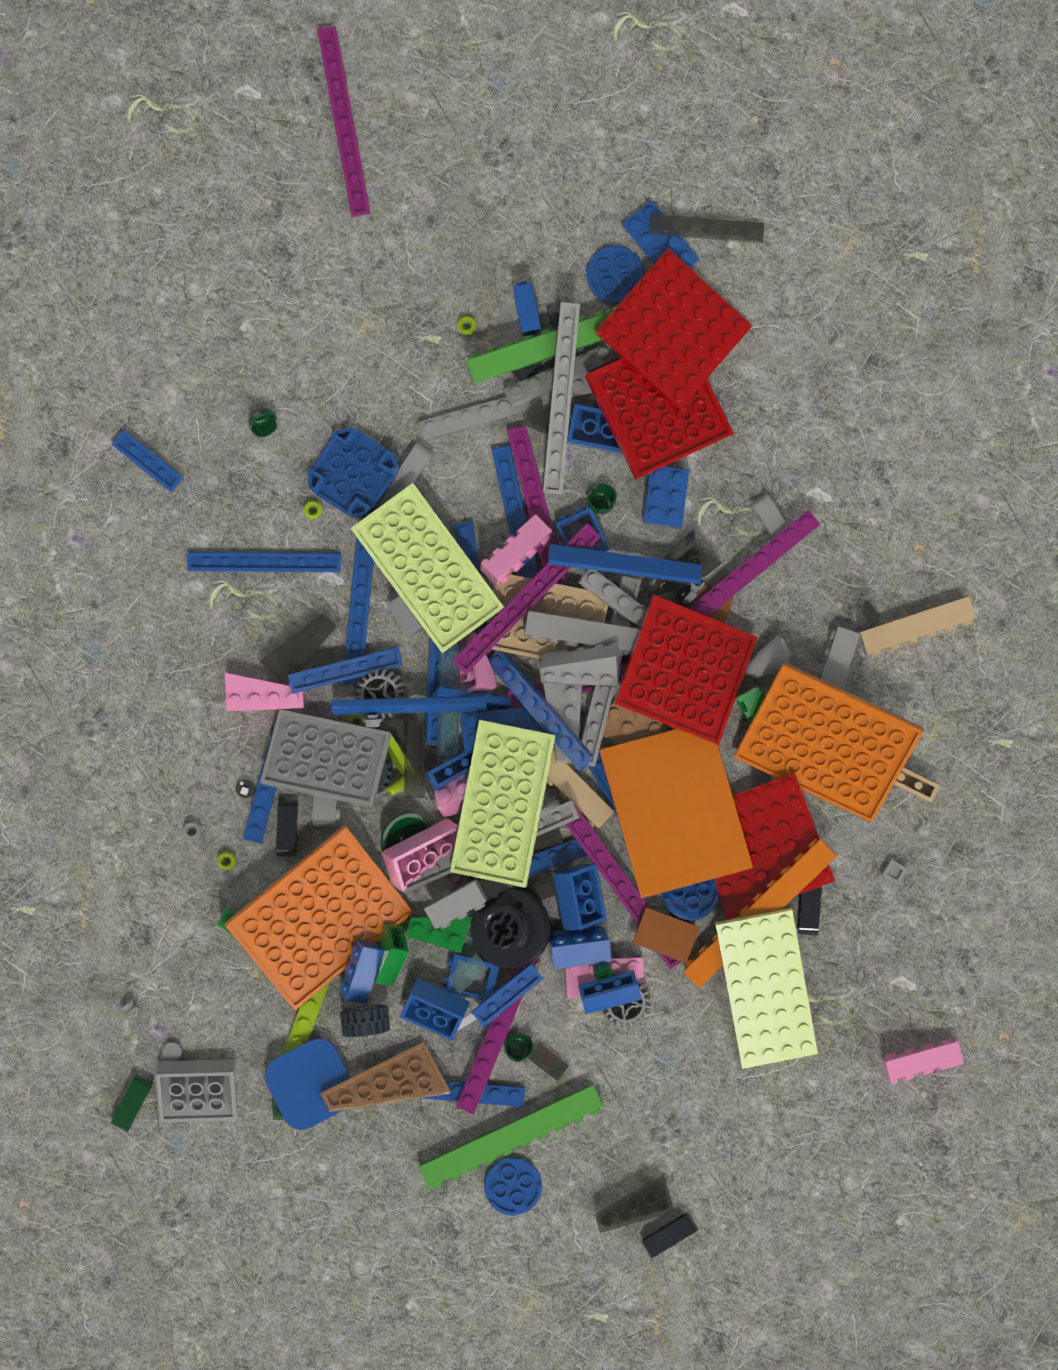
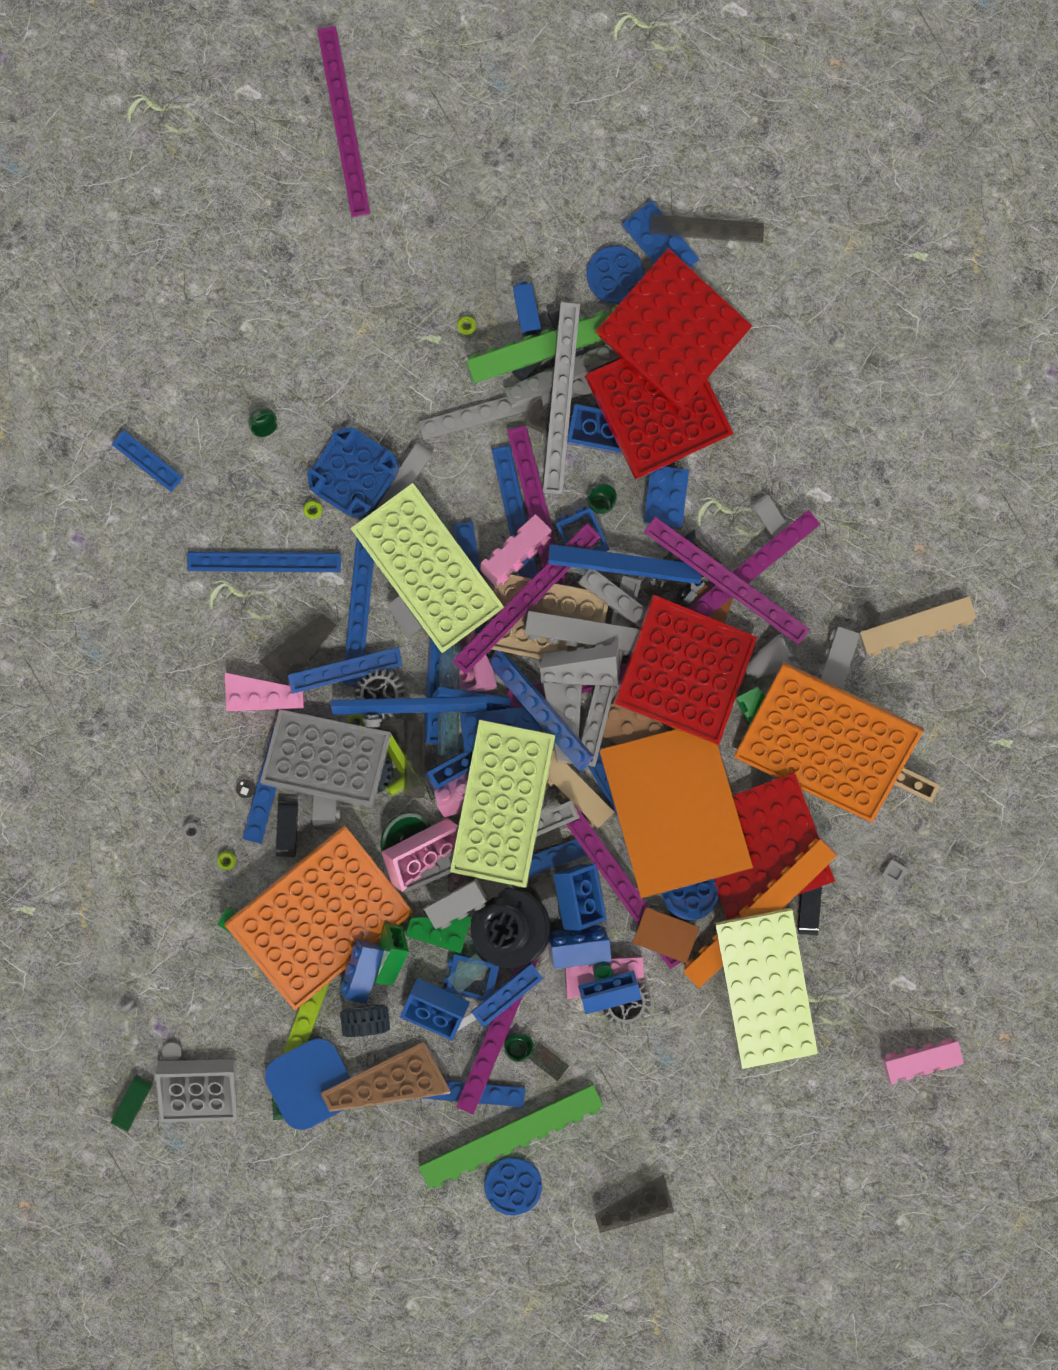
(669, 1235): black beam -> none
(726, 580): none -> magenta plate

